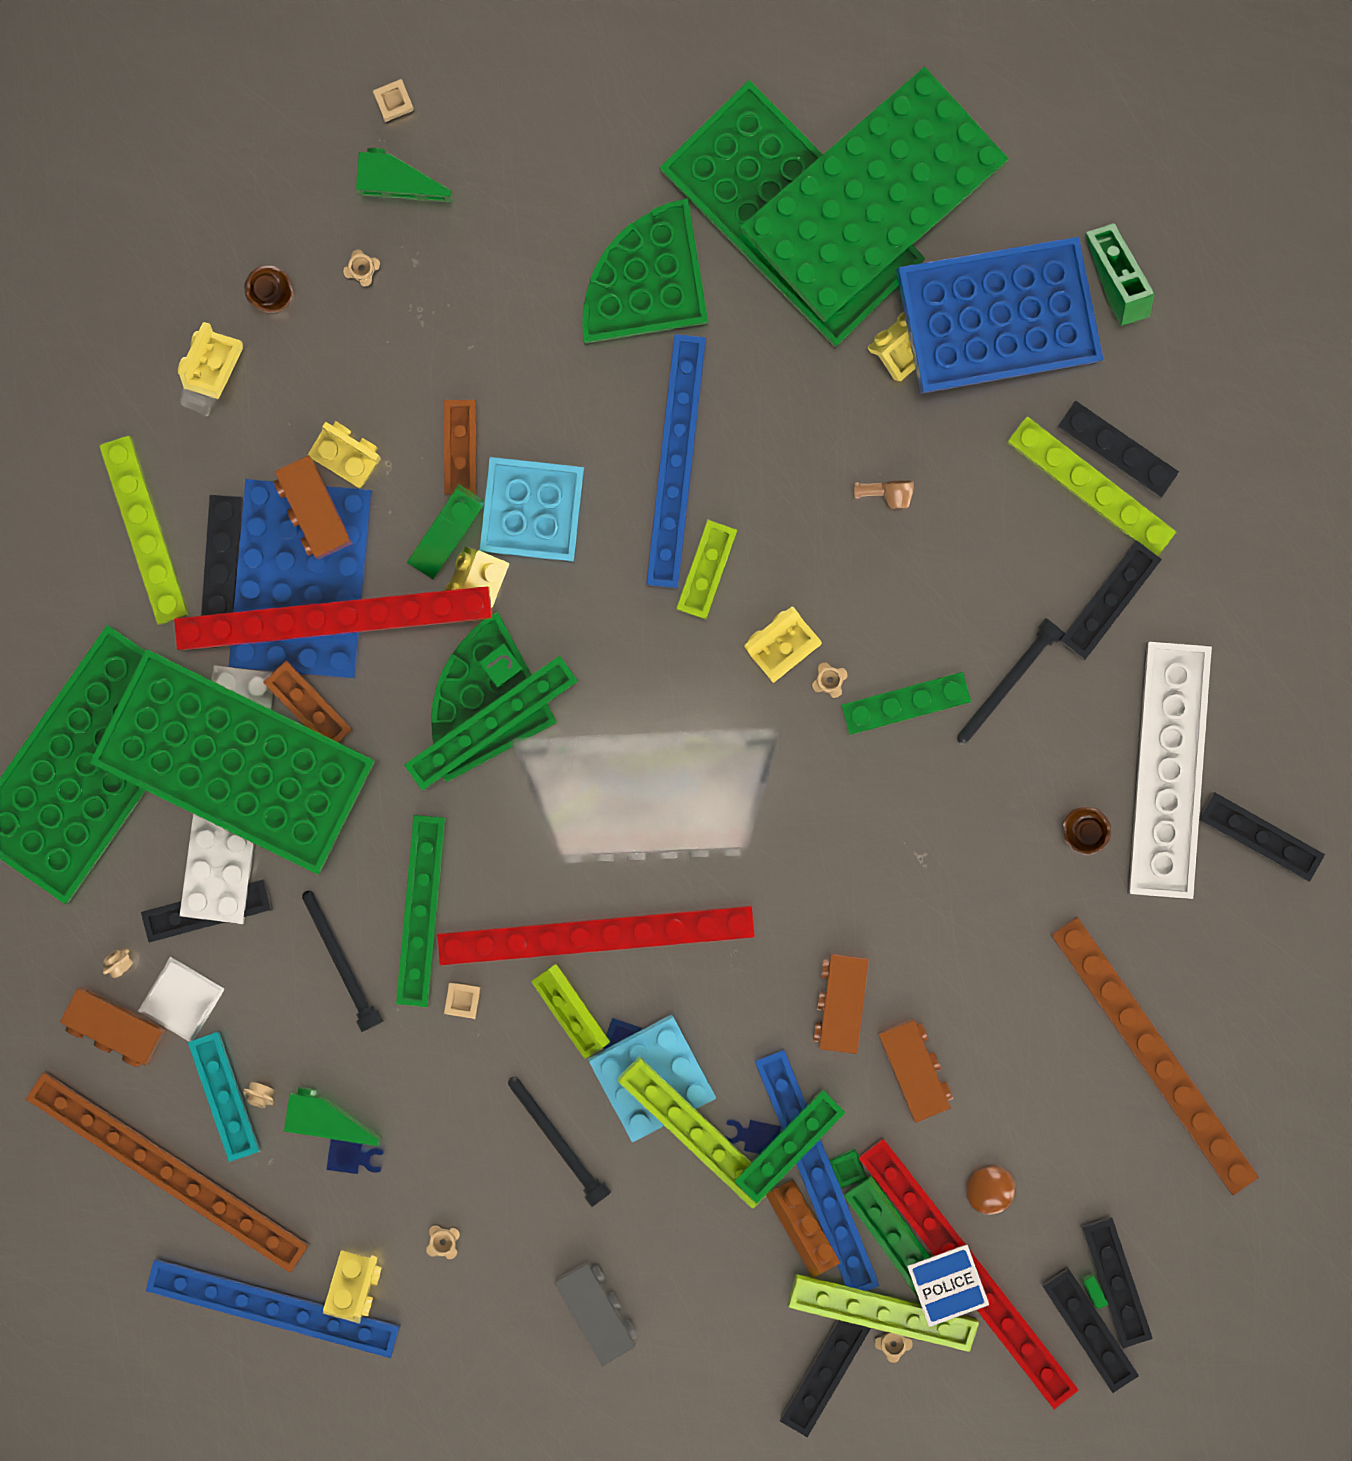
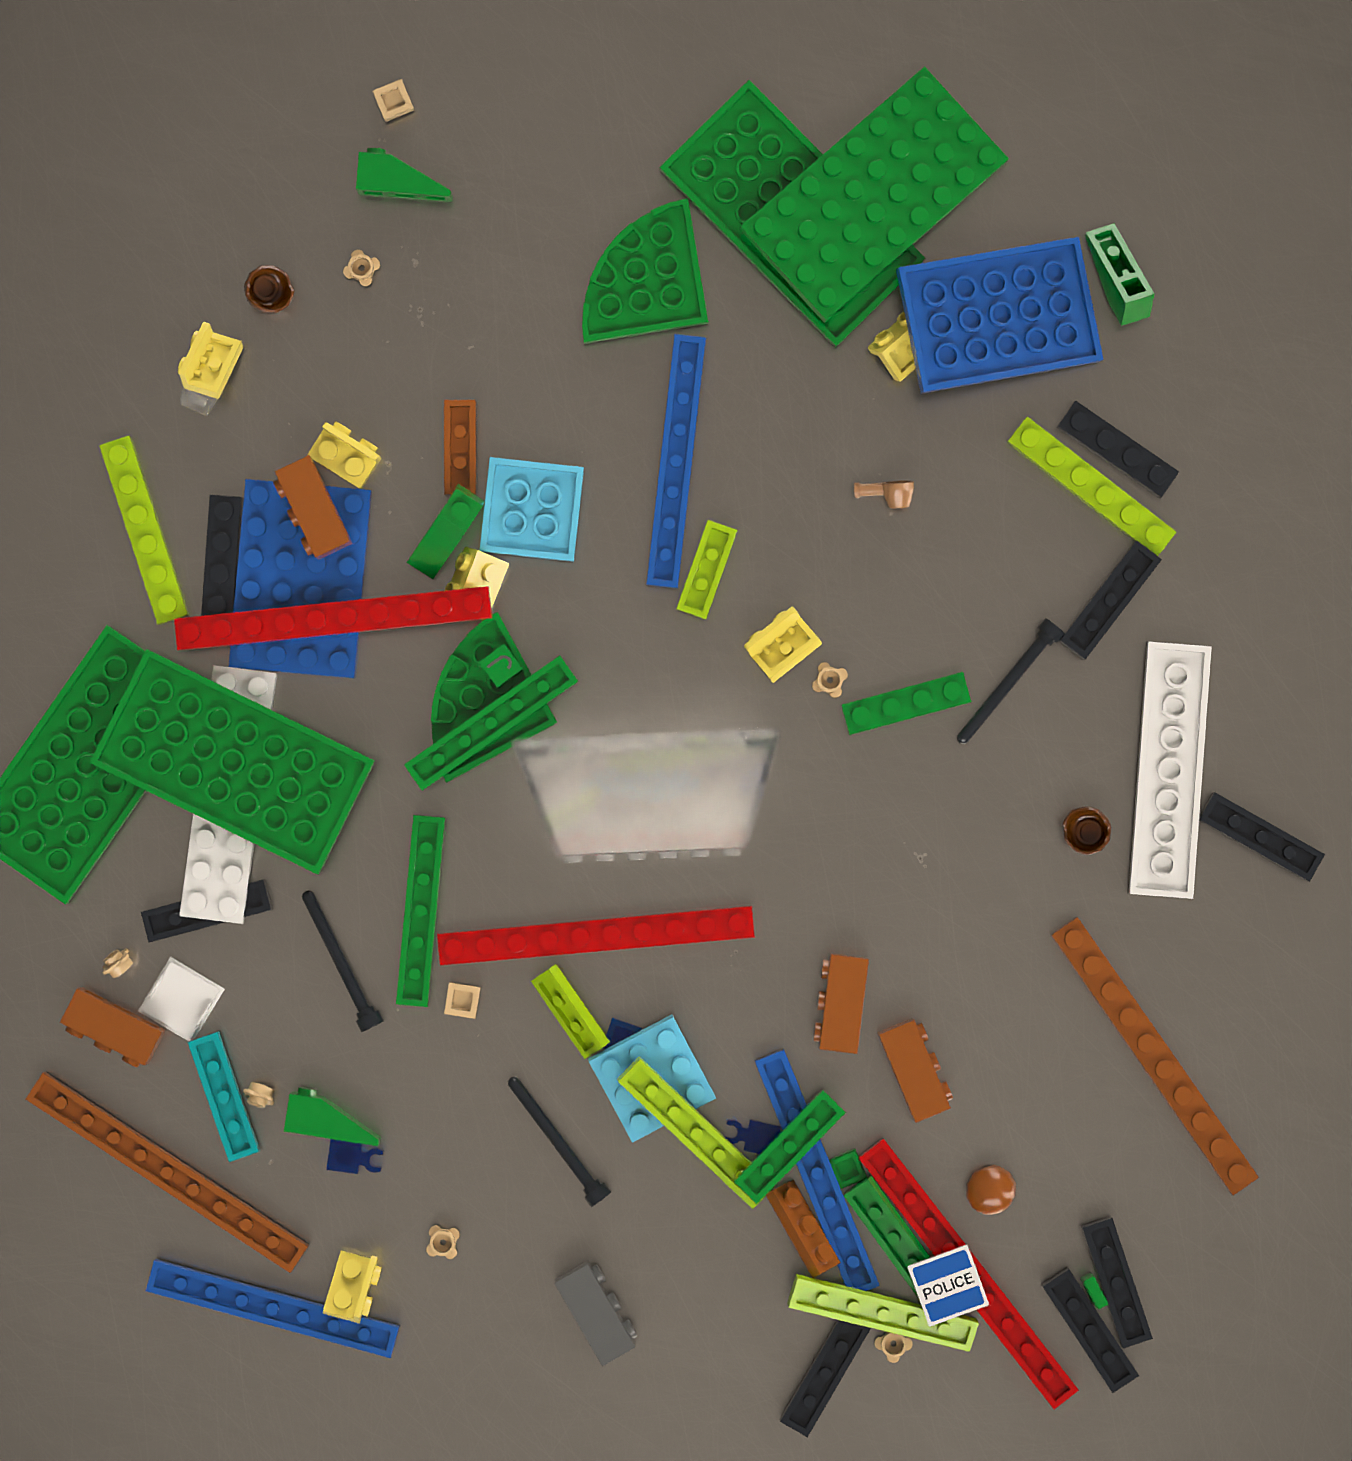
(306, 702): dark orange plate -> none

